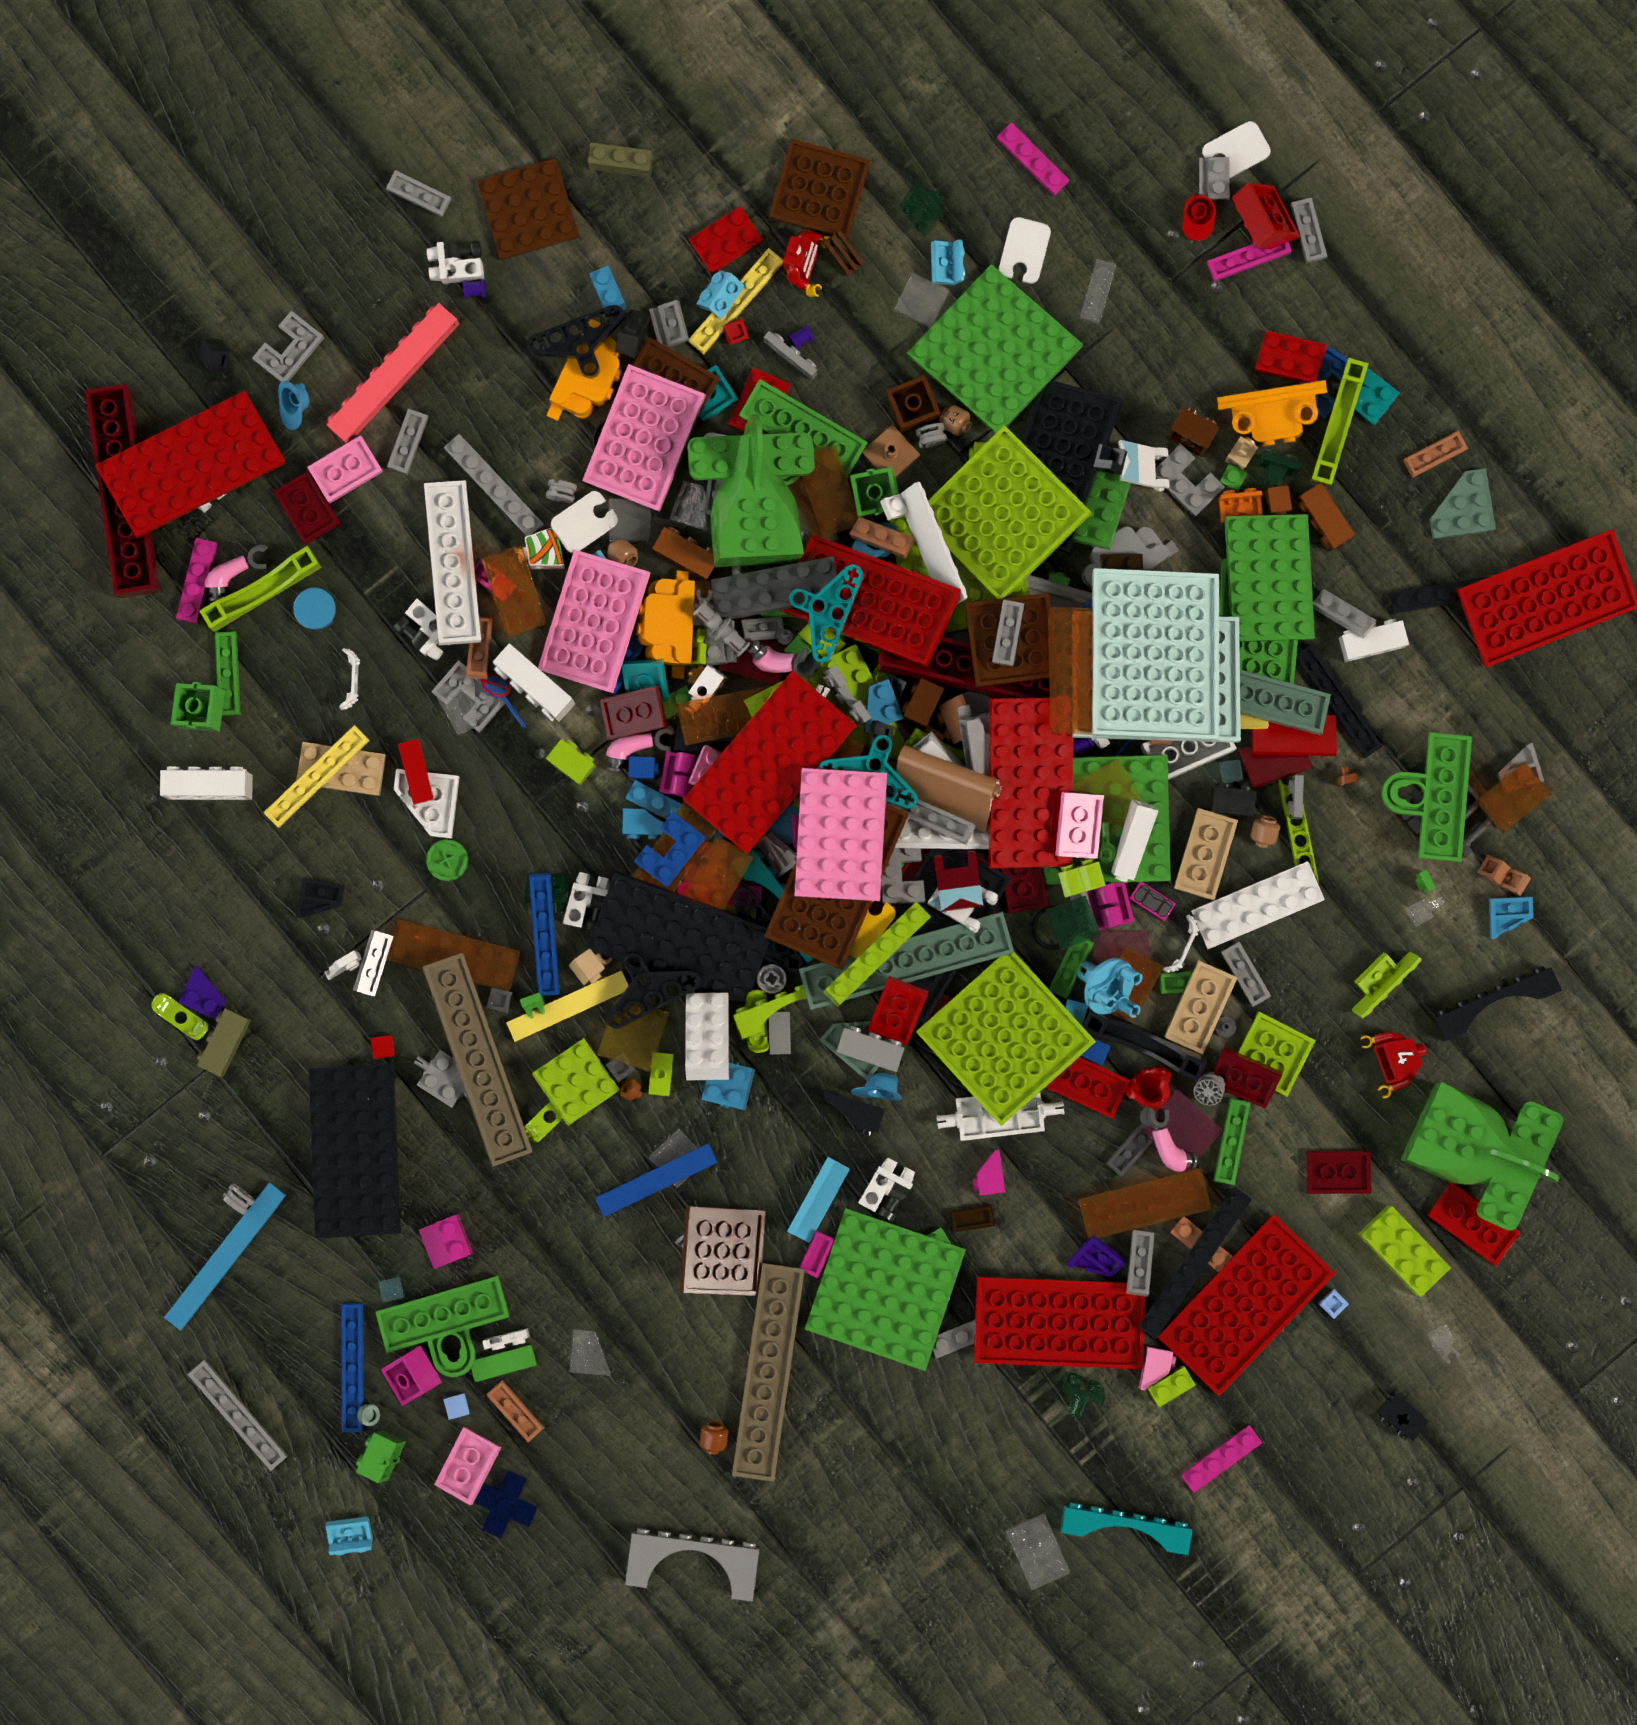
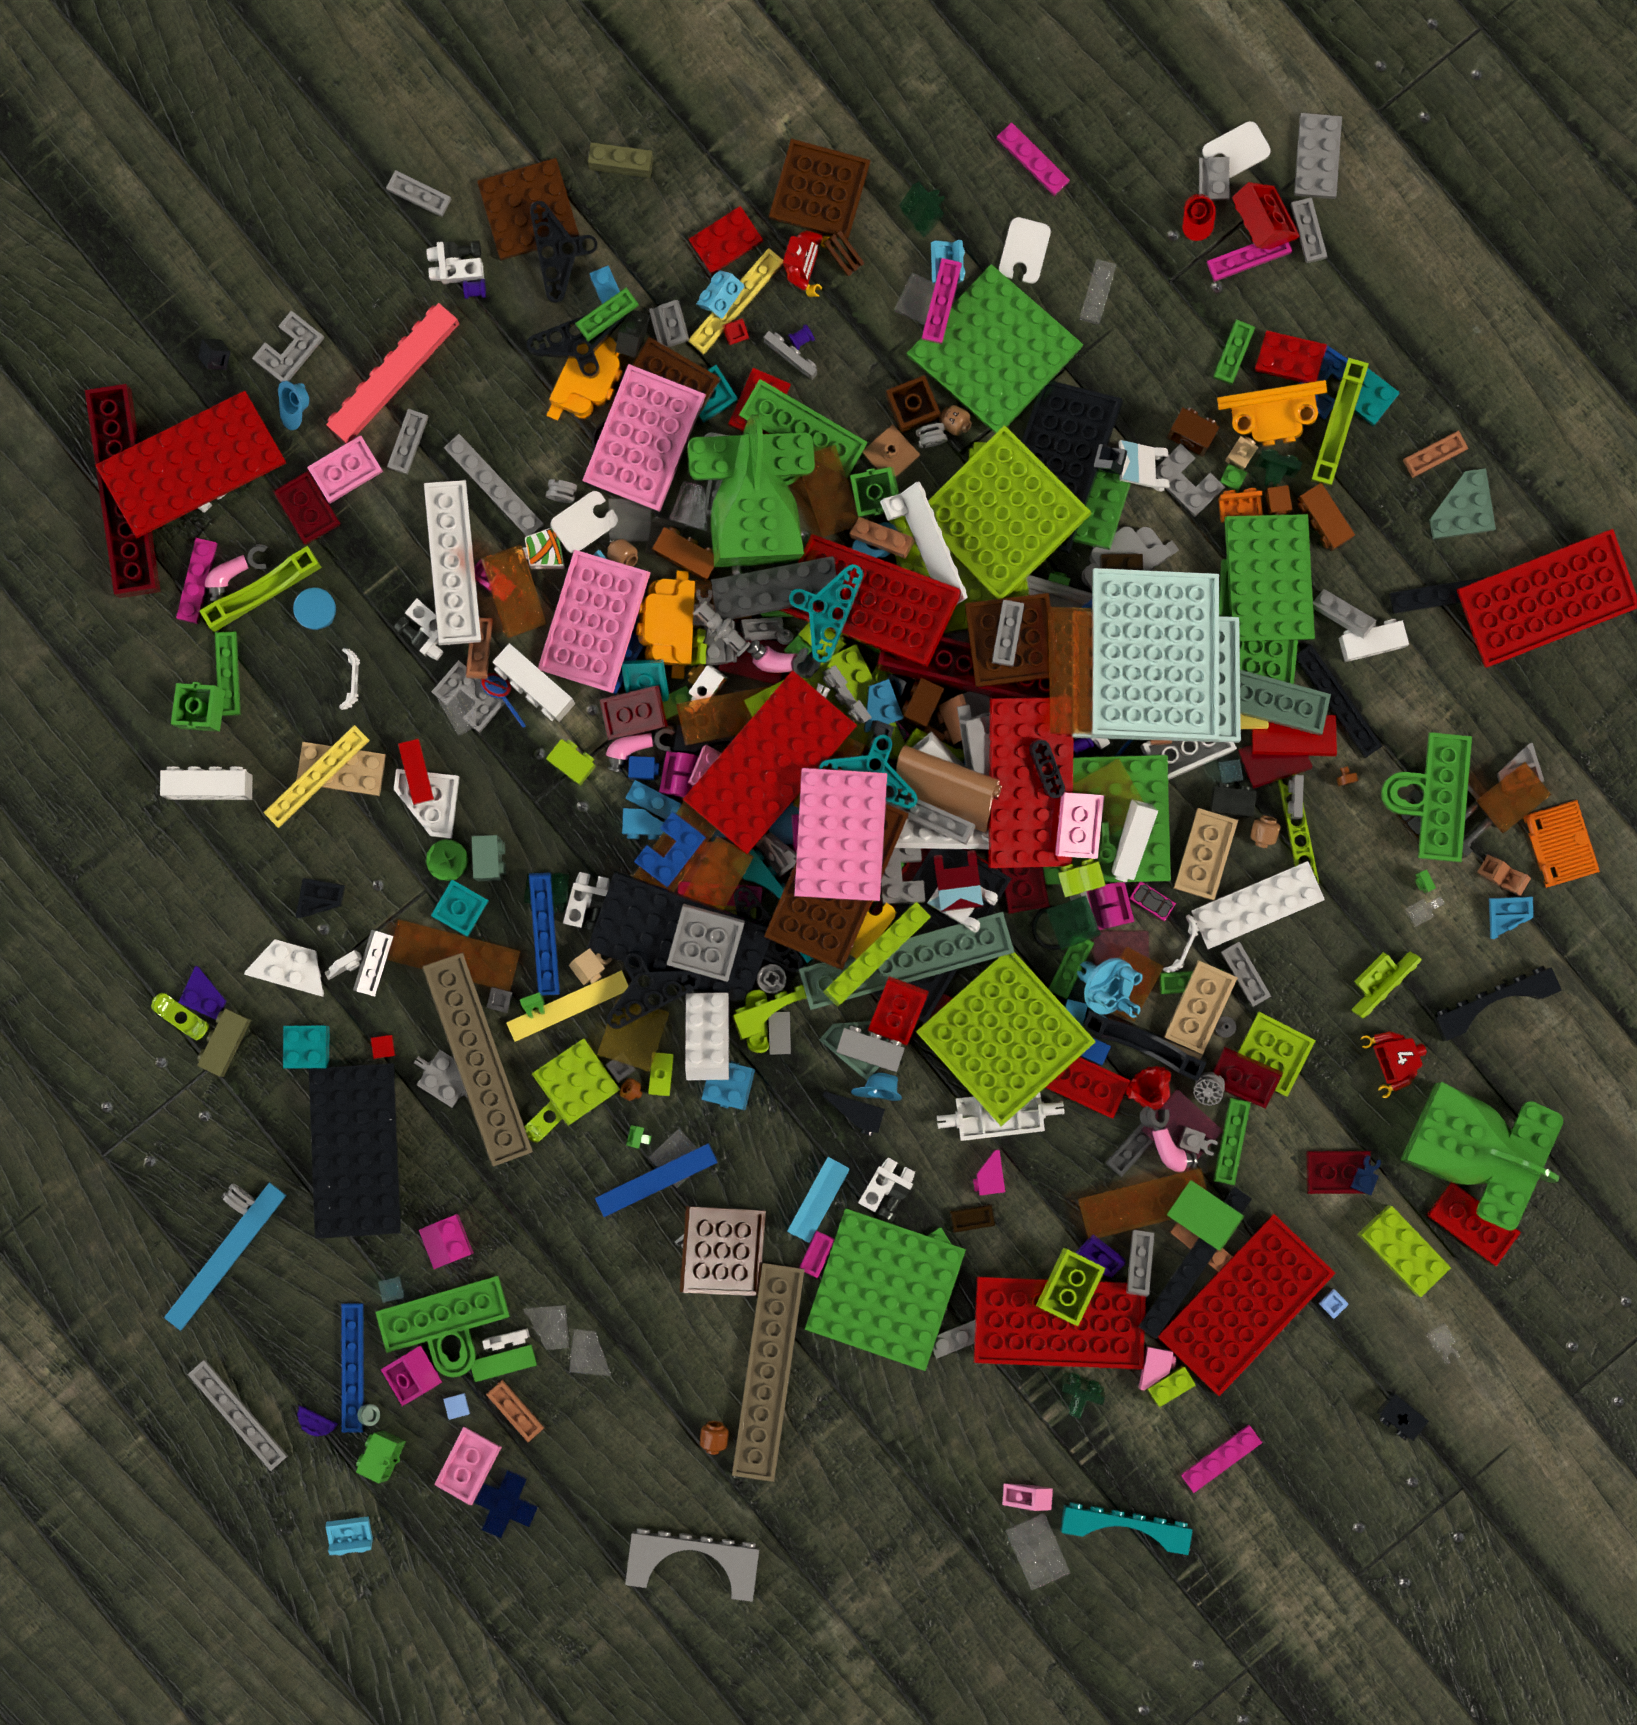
(289, 967): none -> white wing
(305, 1047): none -> teal brick
(314, 1423): none -> dark purple tile
(459, 908): none -> teal plate
(487, 858): none -> sand green brick
(551, 1325): none -> clear wing
(555, 240): none -> black beam
(607, 314): none -> bright green tile
(636, 1137): none -> bright green tile
(705, 942): none -> light grey plate
(941, 301): none -> dark pink plate
(1027, 1497): none -> bright pink slope
(1047, 785): none -> black beam
(1070, 1286): none -> lime brick
(1194, 1140): none -> light grey plate
(1205, 1215): none -> bright green tile
(1234, 352): none -> bright green tile
(1318, 156): none -> light grey plate
(1365, 1179): none -> dark blue plate
(1561, 843): none -> orange window

